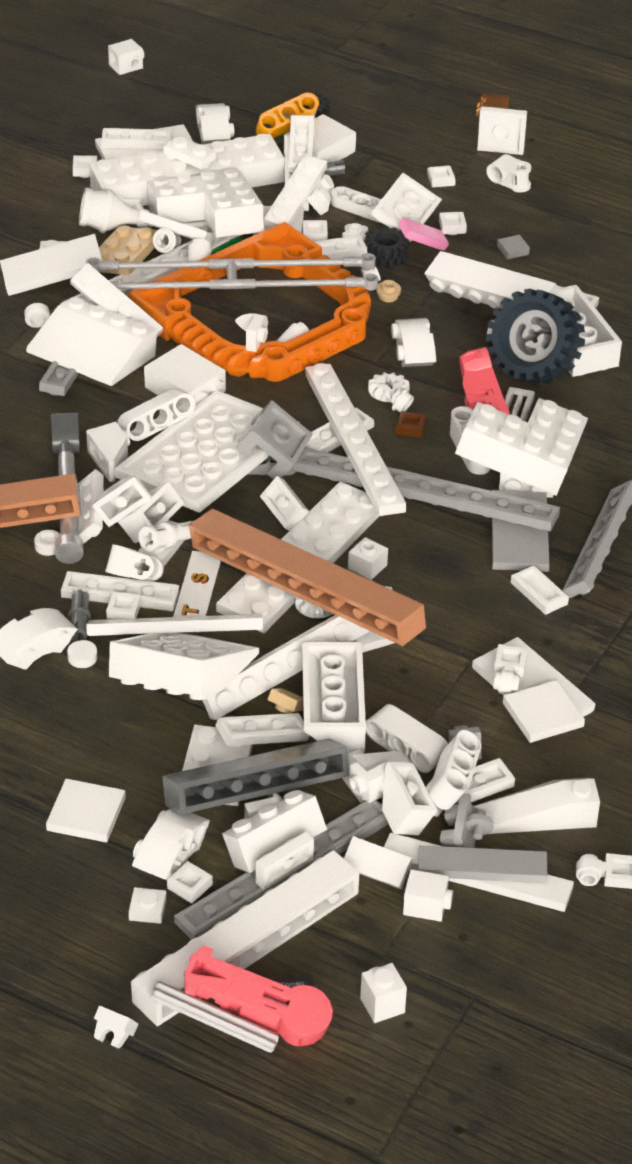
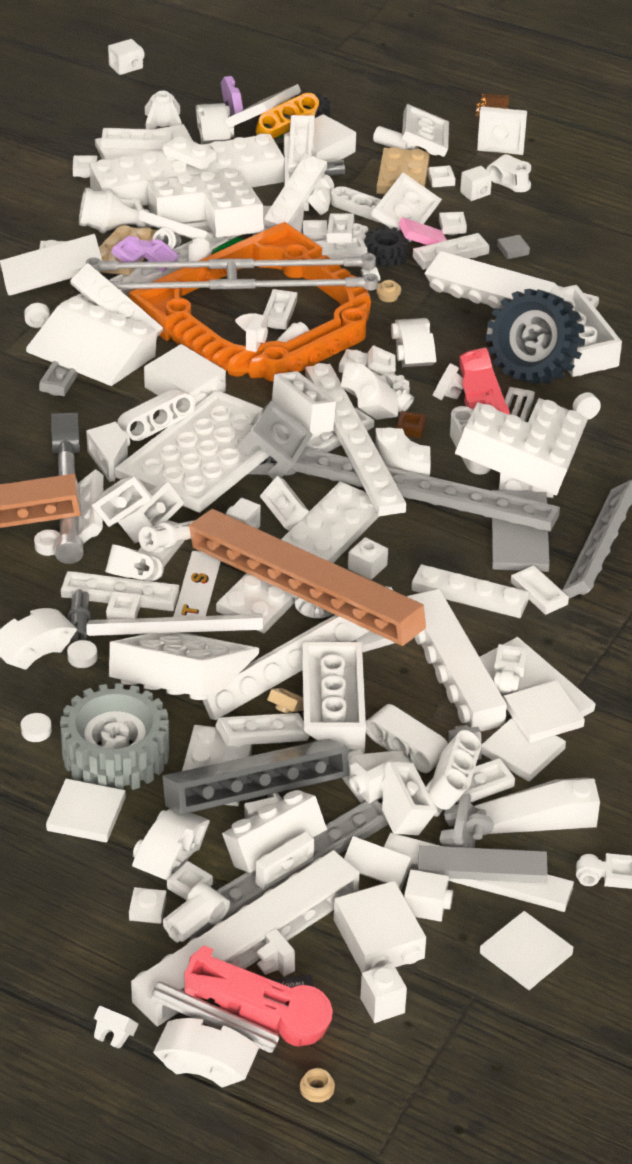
(36, 727): none -> white tile
(115, 719): none -> light grey wheel
(133, 250): none -> lavender tile
(162, 110): none -> white brick
(201, 907): none -> white piece
(205, 1051): none -> white brick
(231, 95): none -> lavender tile
(246, 512): none -> white plate
(263, 106): none -> white tile
(276, 954): none -> white tile
(280, 308): none -> white plate
(304, 402): none -> white brick
(317, 1078): none -> tan plate
(340, 228): none -> white plate
(353, 356): none -> white plate
(372, 391): none -> white brick
(379, 927): none -> white brick
(381, 361): none -> white plate
(391, 138): none -> white cylinder
(398, 161): none -> tan plate
(402, 453): none -> white brick
(425, 130): none -> white plate
(448, 384): none -> white tile
(459, 665): none -> white brick
(467, 247): none -> white plate
(471, 591): none -> white plate
(476, 183): none -> white plate
(518, 754): none -> white tile
(526, 950): none -> white tile
(587, 405): none -> white tile

